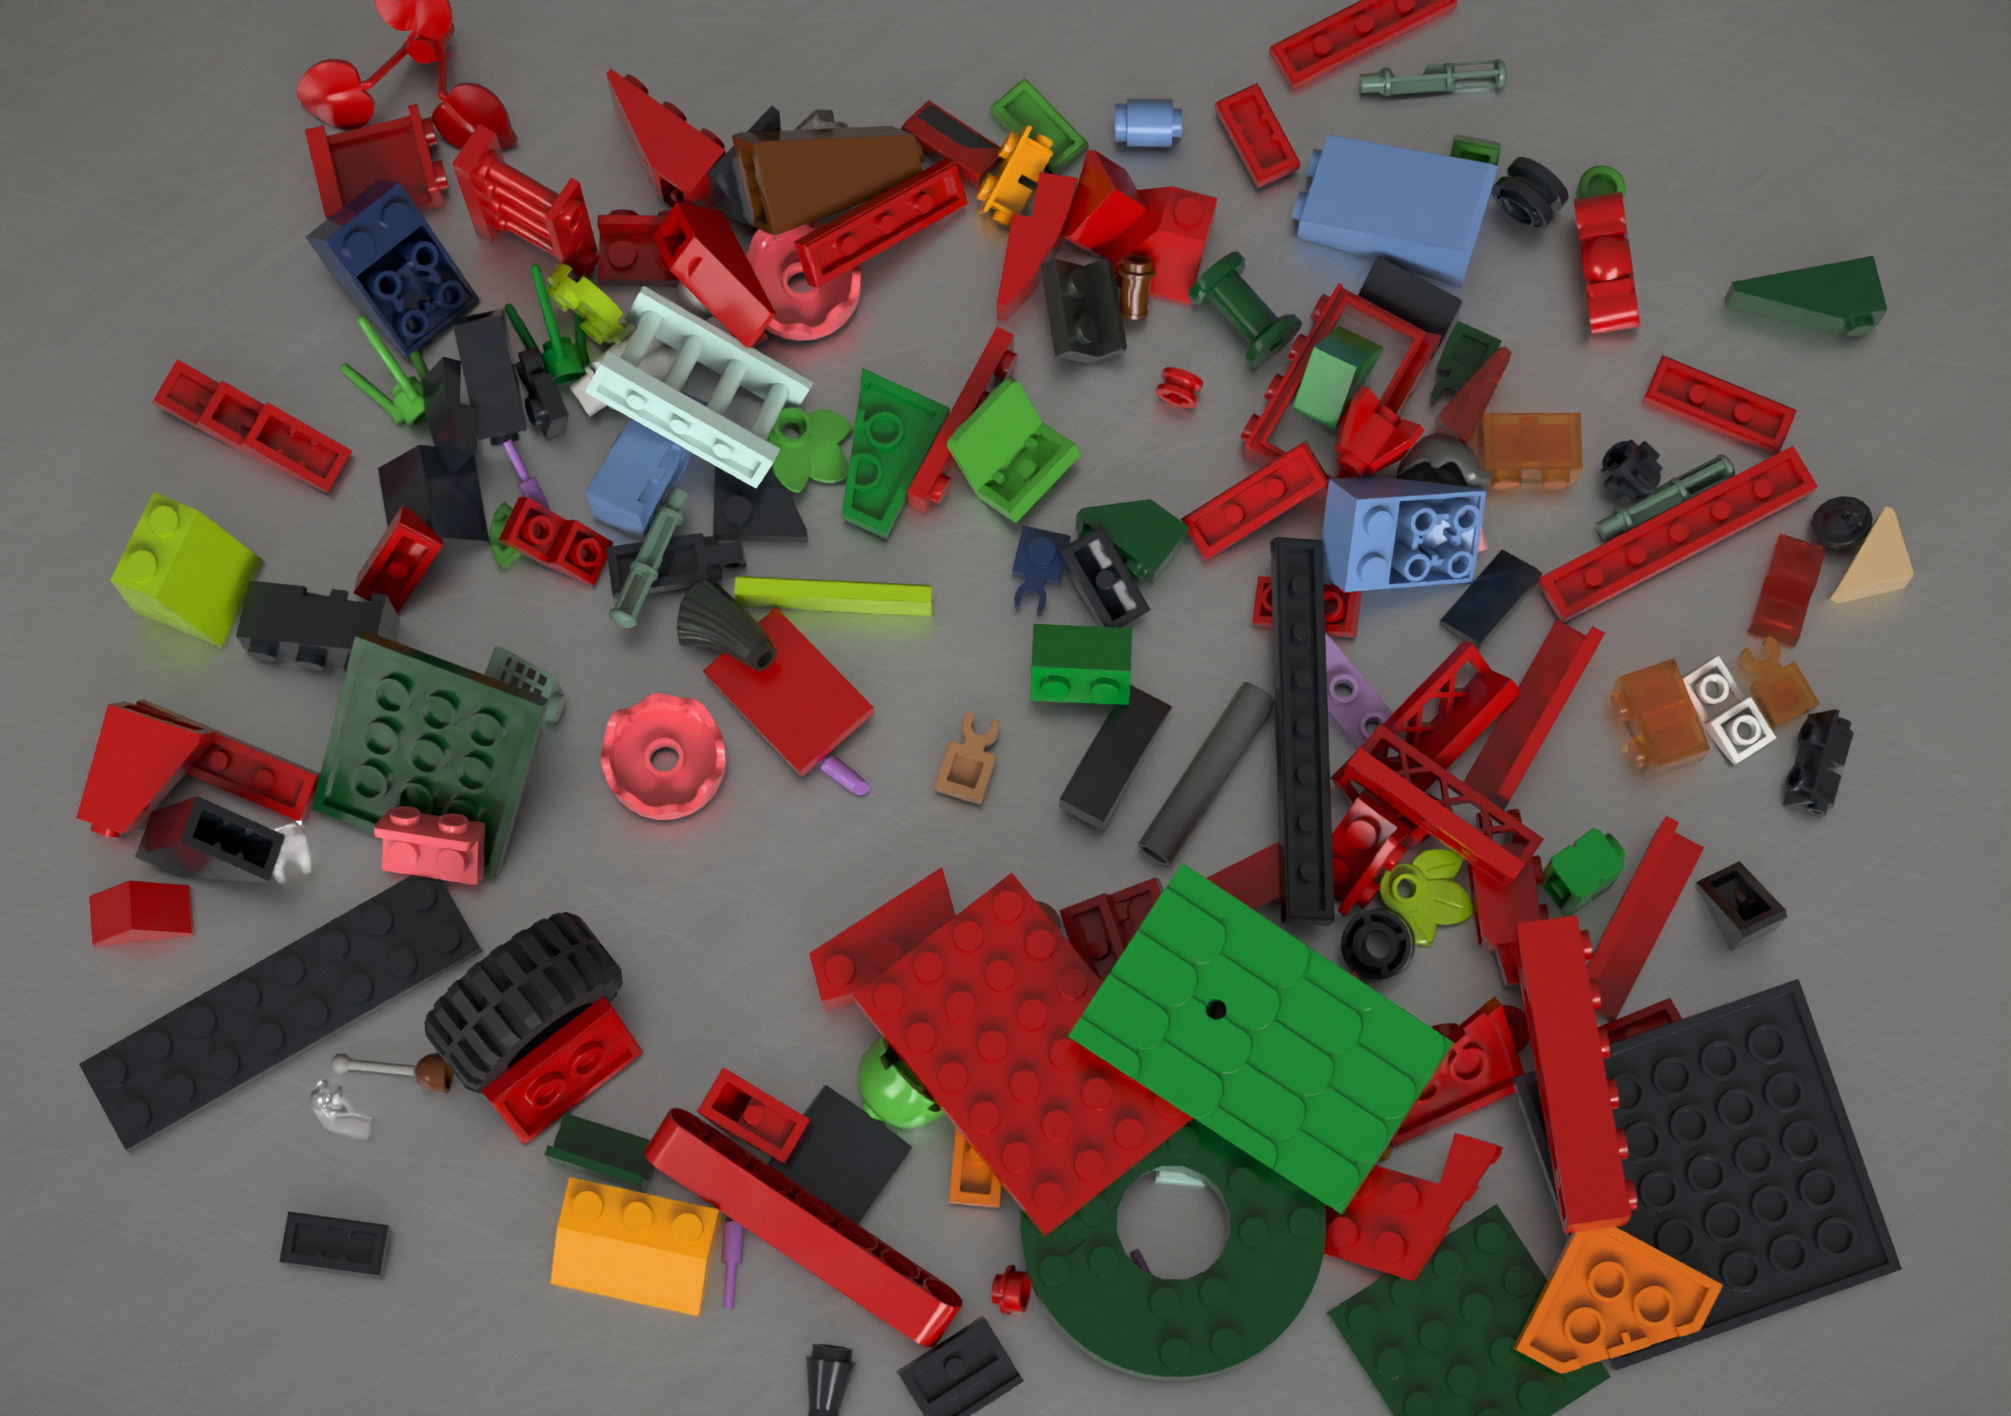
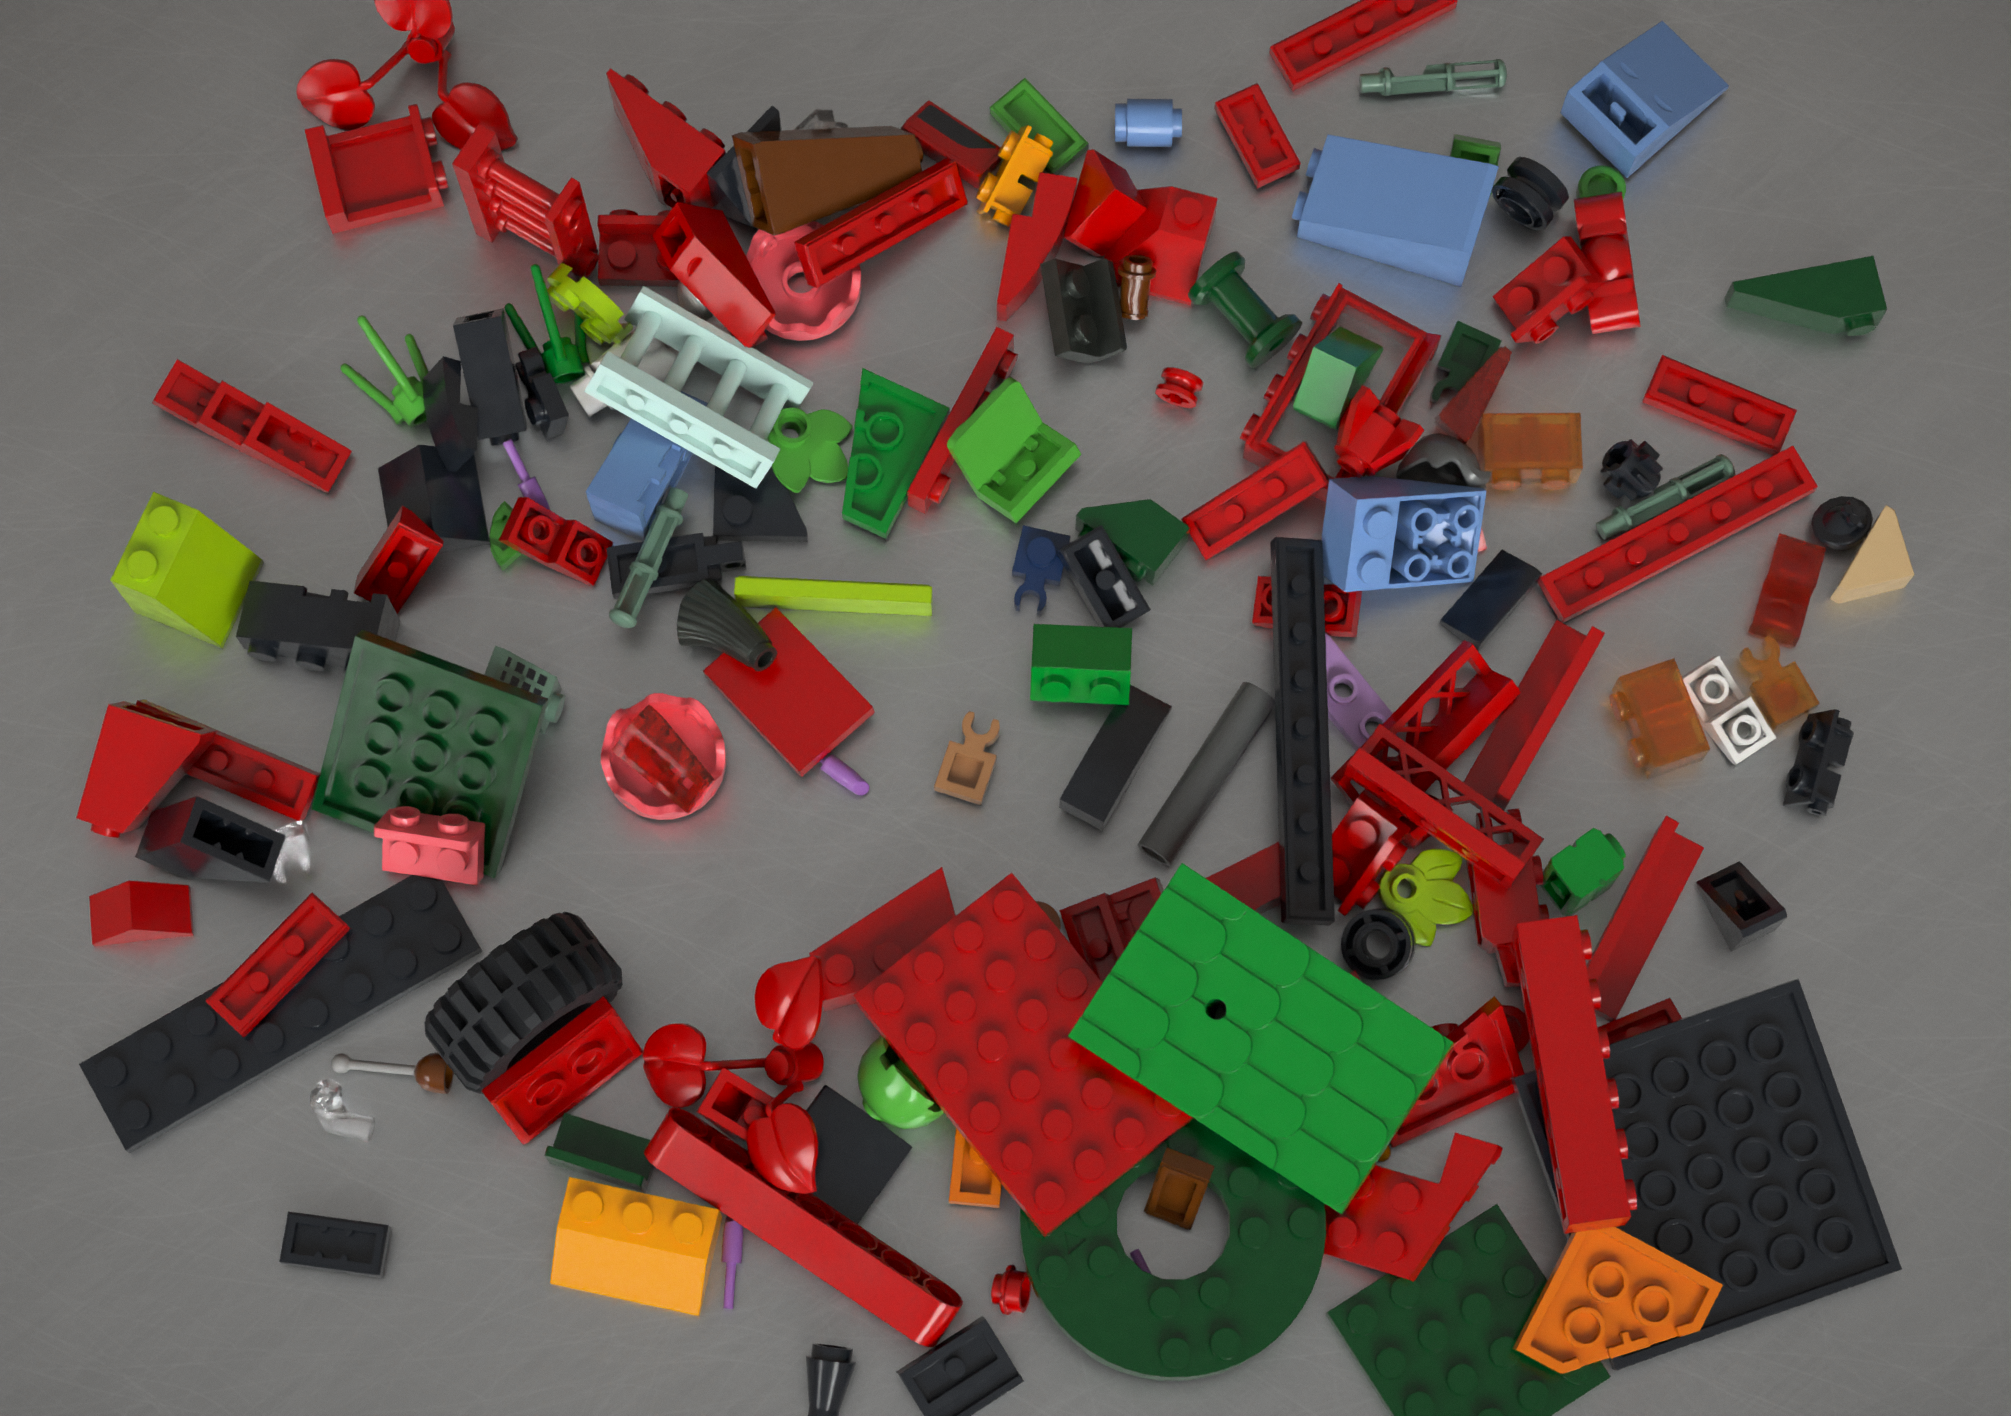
(278, 964): none -> red tile
(393, 265): dark blue slope -> none
(640, 748): none -> clear red slope
(790, 1003): none -> red plant
(1178, 1188): none -> reddish brown tile
(1410, 298): black slope -> none
(1547, 290): none -> red bracket
(1641, 97): none -> medium blue slope

